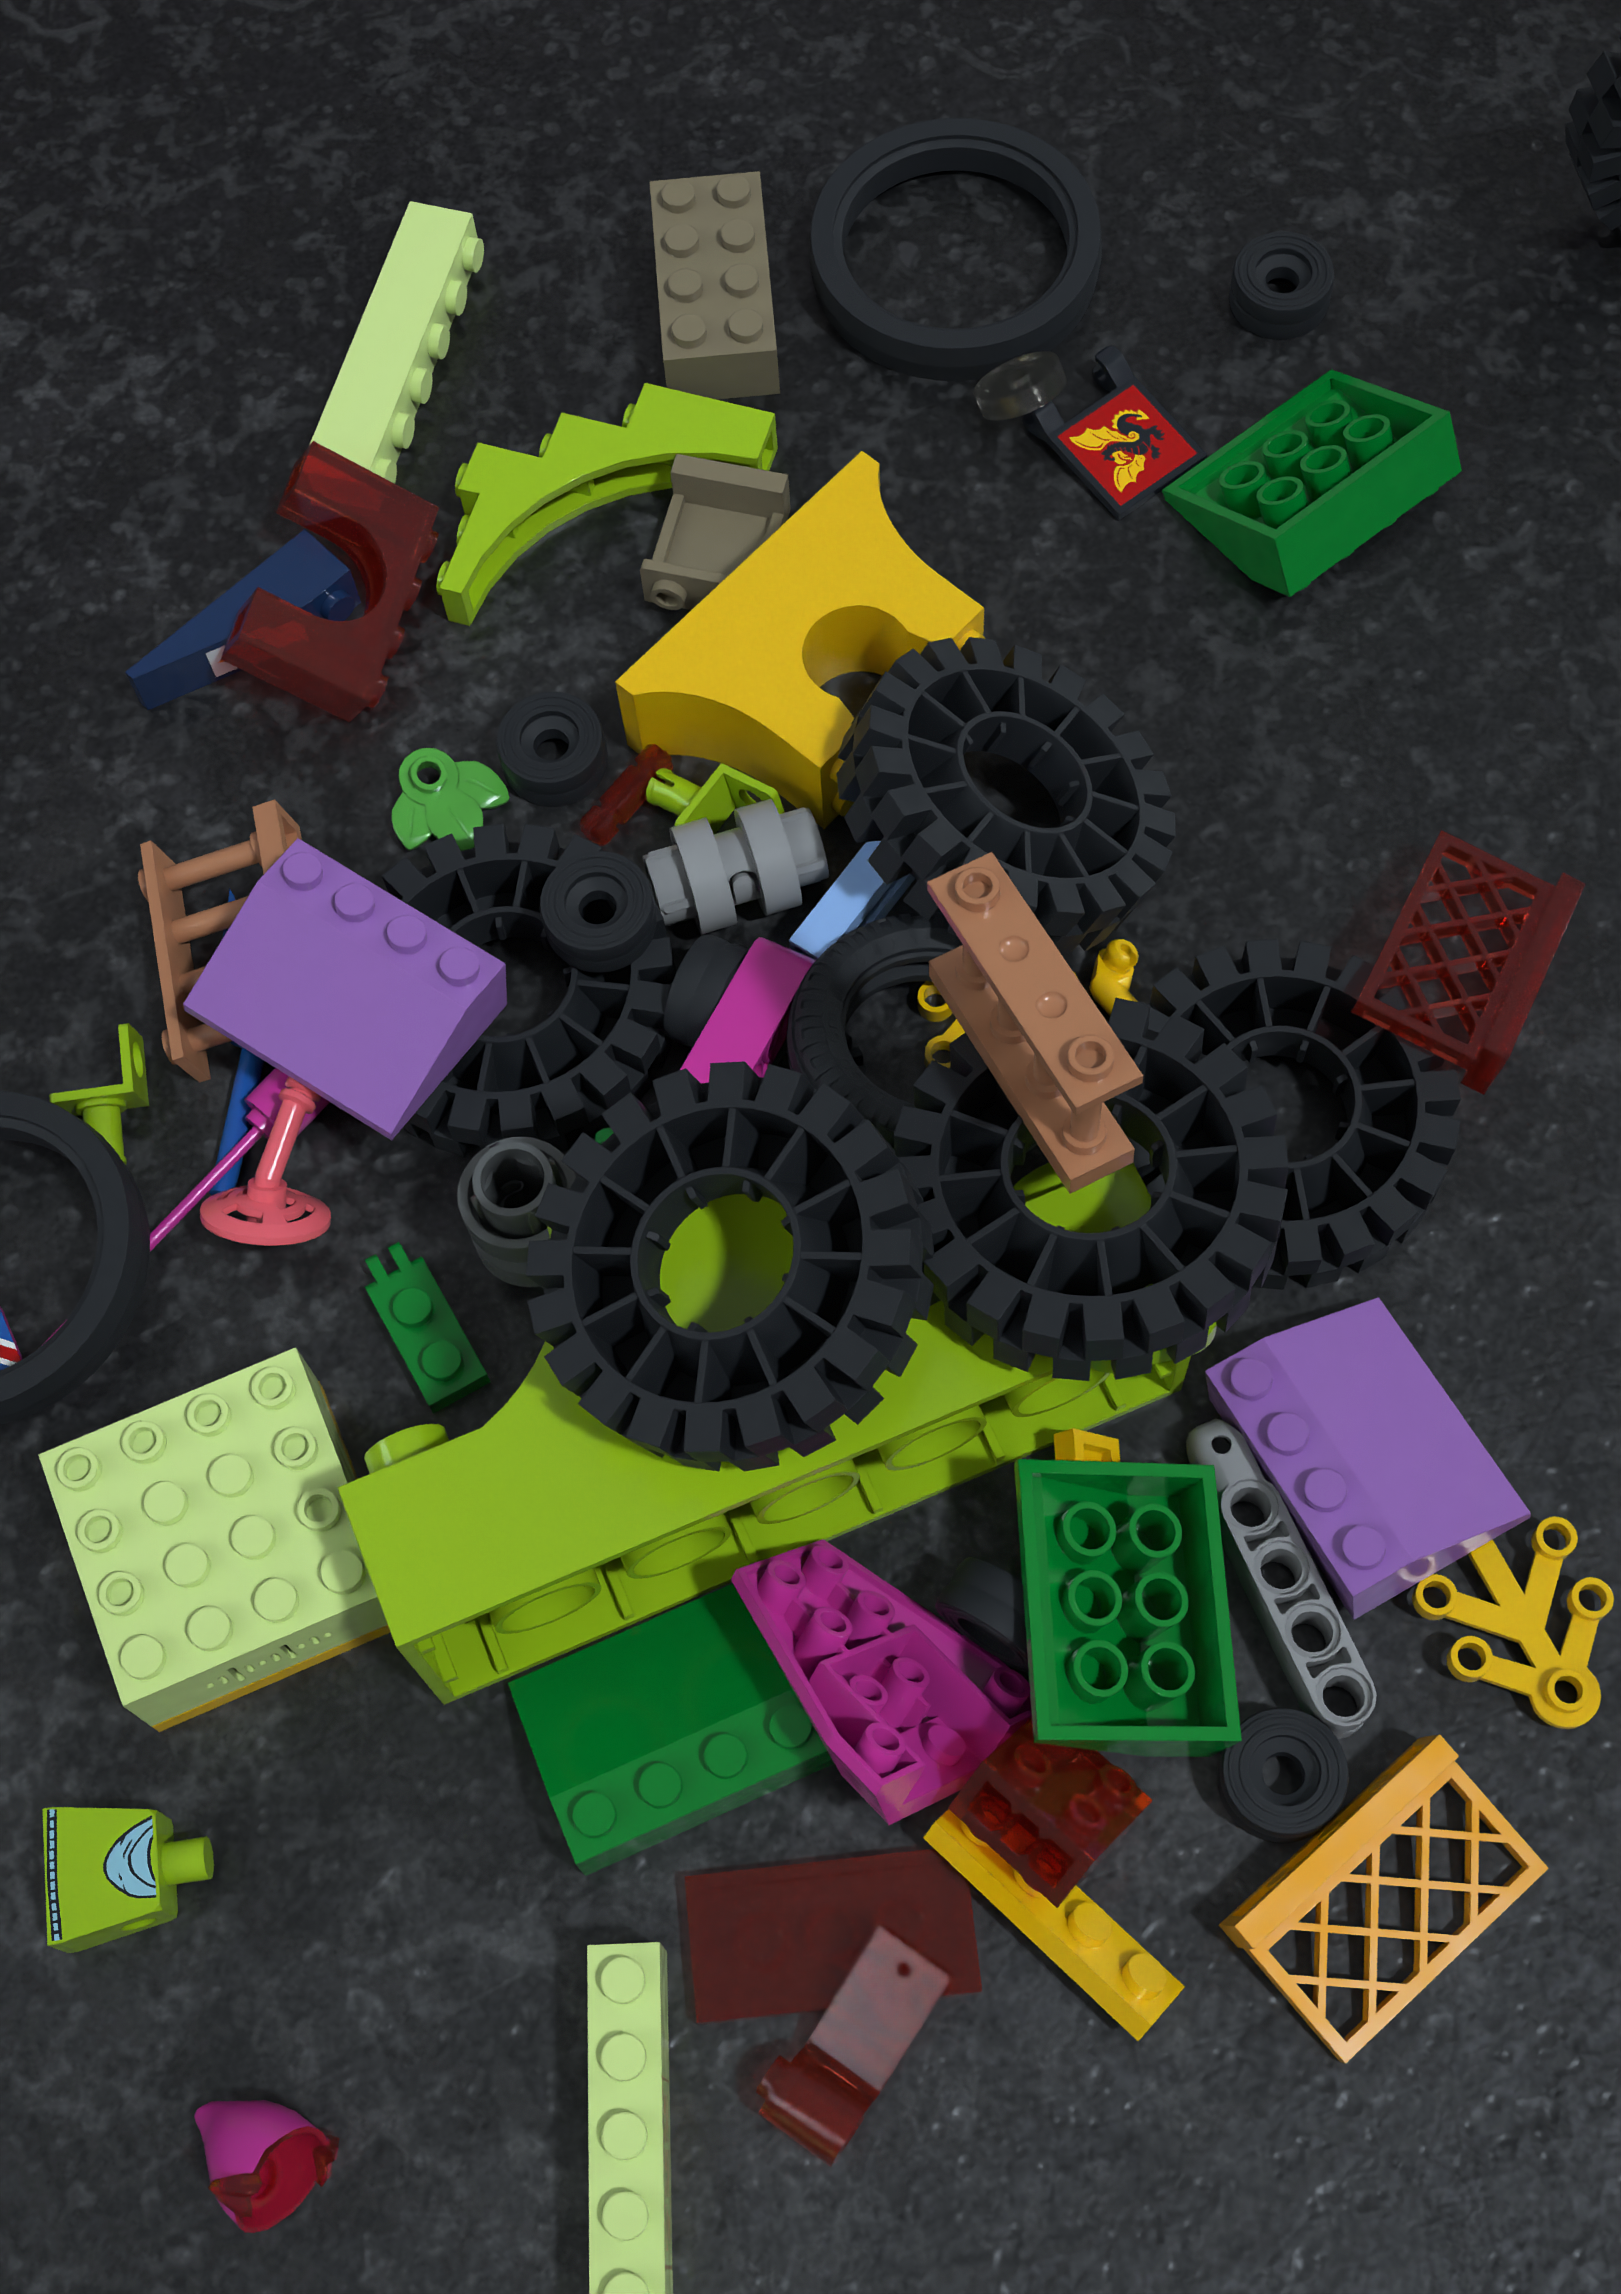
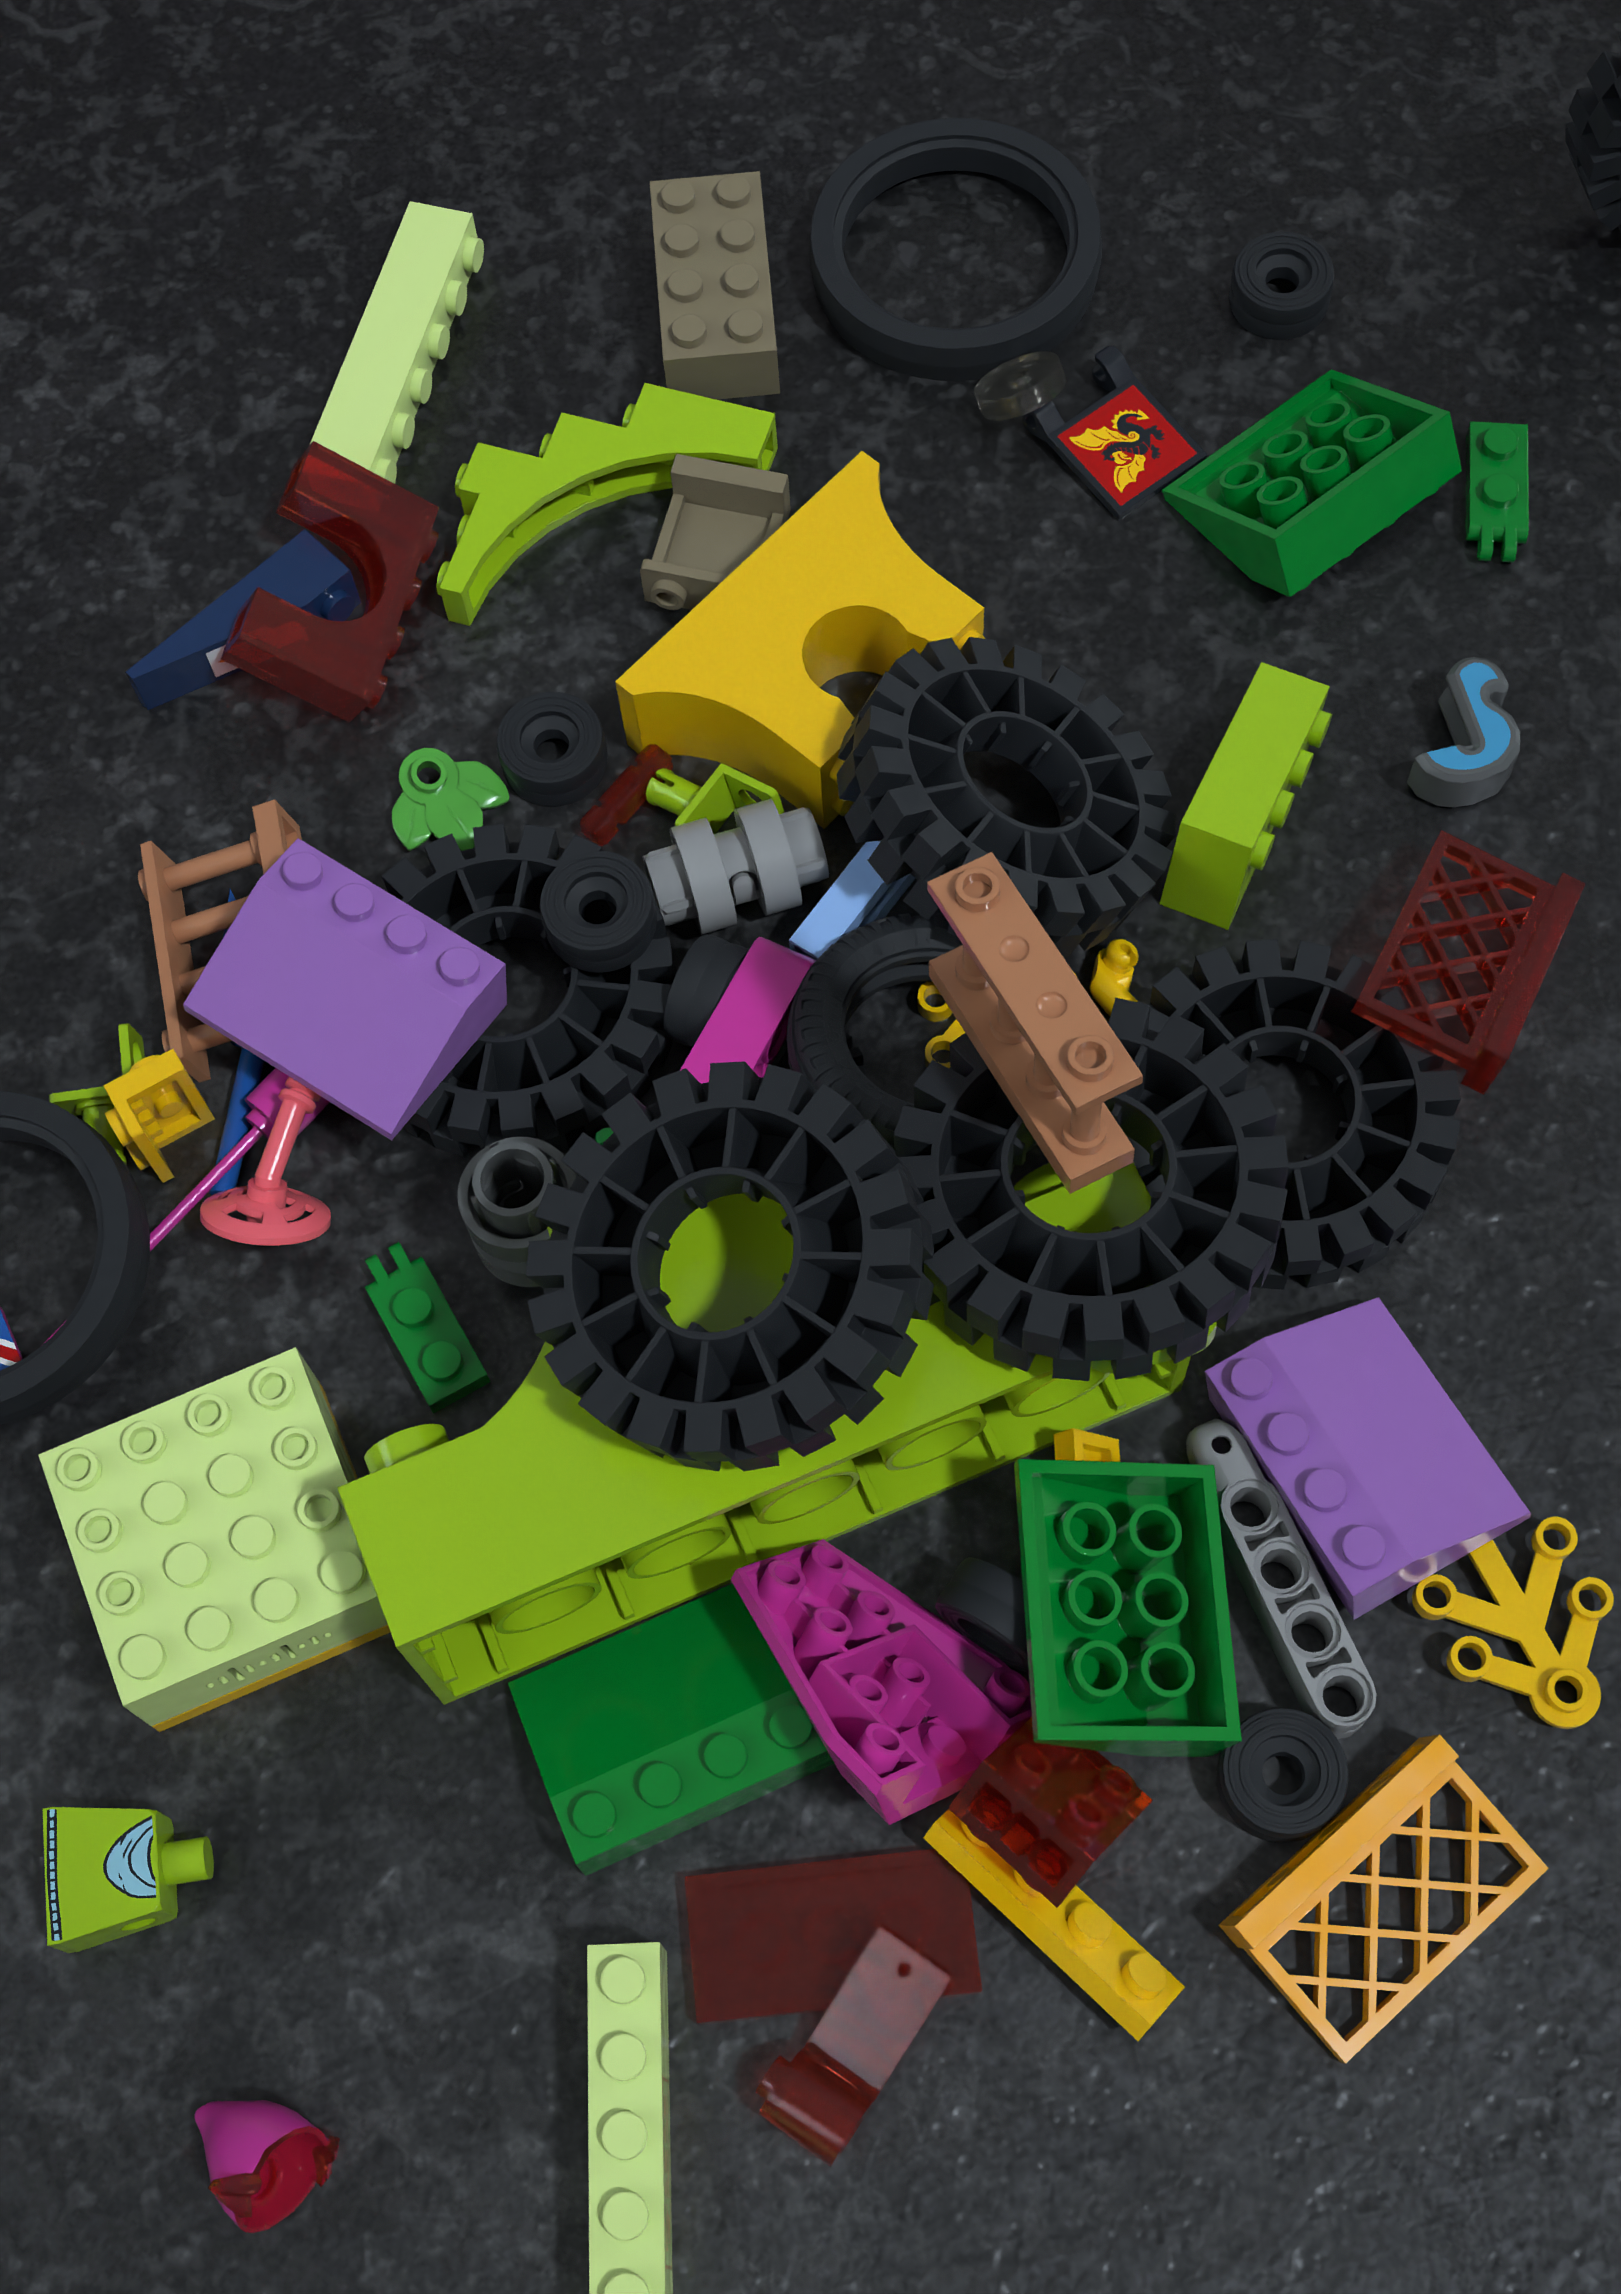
(154, 1108): none -> yellow bracket
(1245, 794): none -> lime wedge
(1482, 735): none -> dark grey animal
(1497, 487): none -> green hinge

